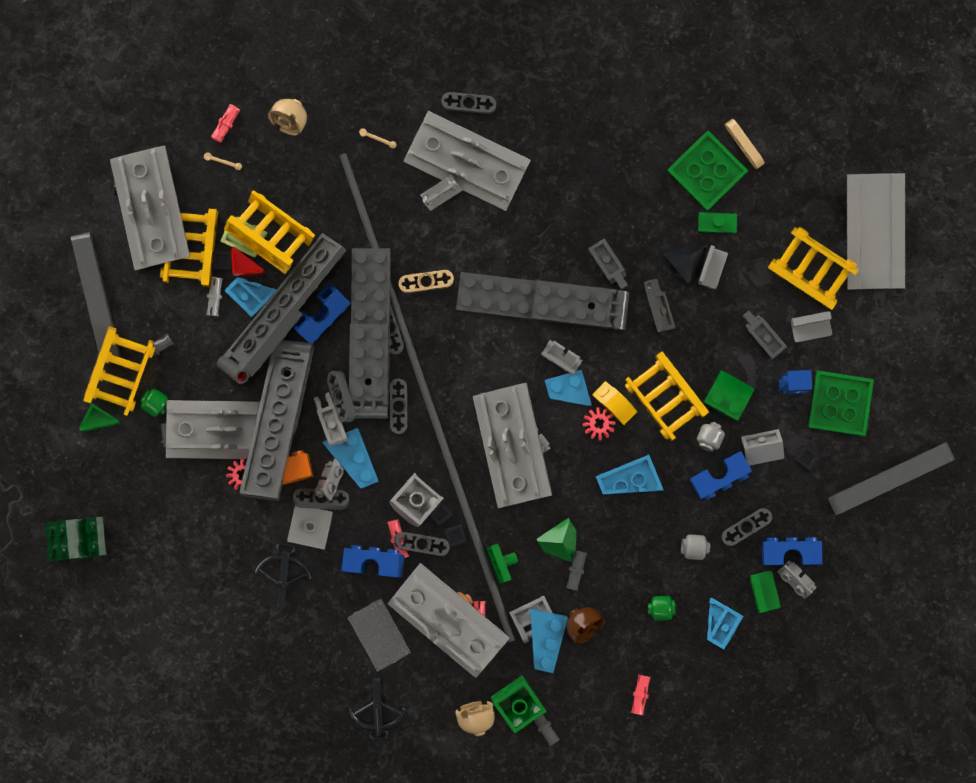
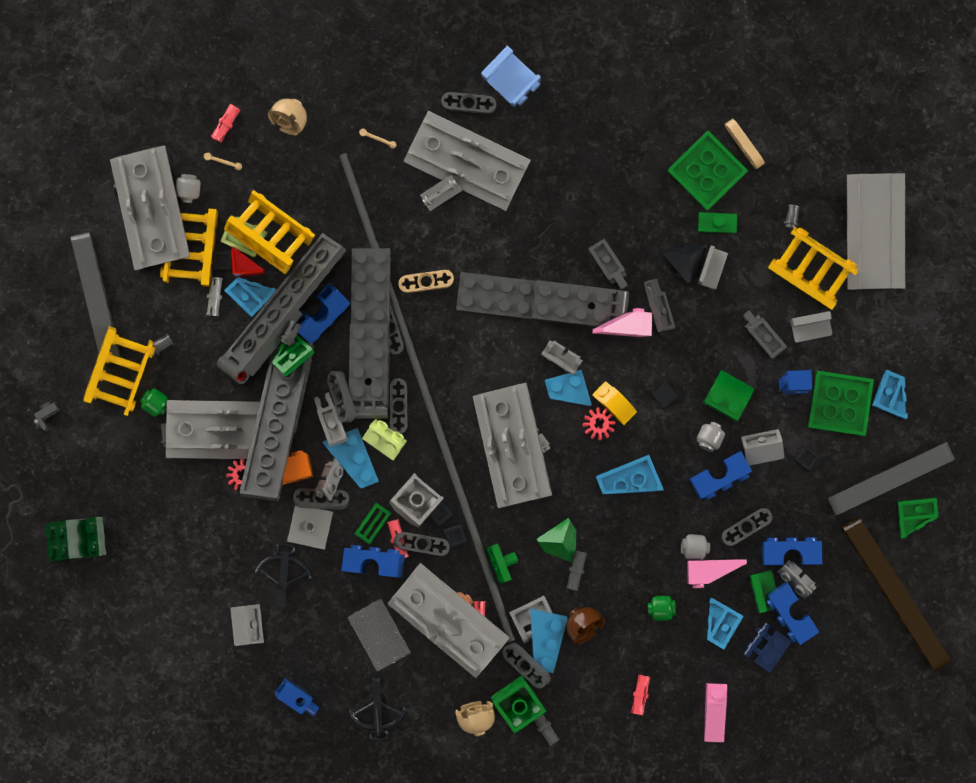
(46, 411): none -> dark grey bracket
(96, 419): green slope -> none
(187, 187): none -> light grey head
(247, 625): none -> light grey panel
(290, 333): none -> dark grey pin
(290, 692): none -> blue torso
(292, 356): none -> green wing
(363, 537): none -> green tile
(384, 439): none -> yellowish green bracket
(510, 77): none -> light blue panel
(518, 665): none -> dark grey beam
(629, 324): none -> bright pink slope
(685, 394): yellow fence -> none
(709, 570): none -> bright pink slope
(715, 712): none -> bright pink slope
(773, 649): none -> dark blue plate
(792, 217): none -> dark grey pin
(799, 629): none -> blue arch
(891, 395): none -> dark azure wing
(896, 594): none -> dark brown beam
(915, 514): none -> green wing

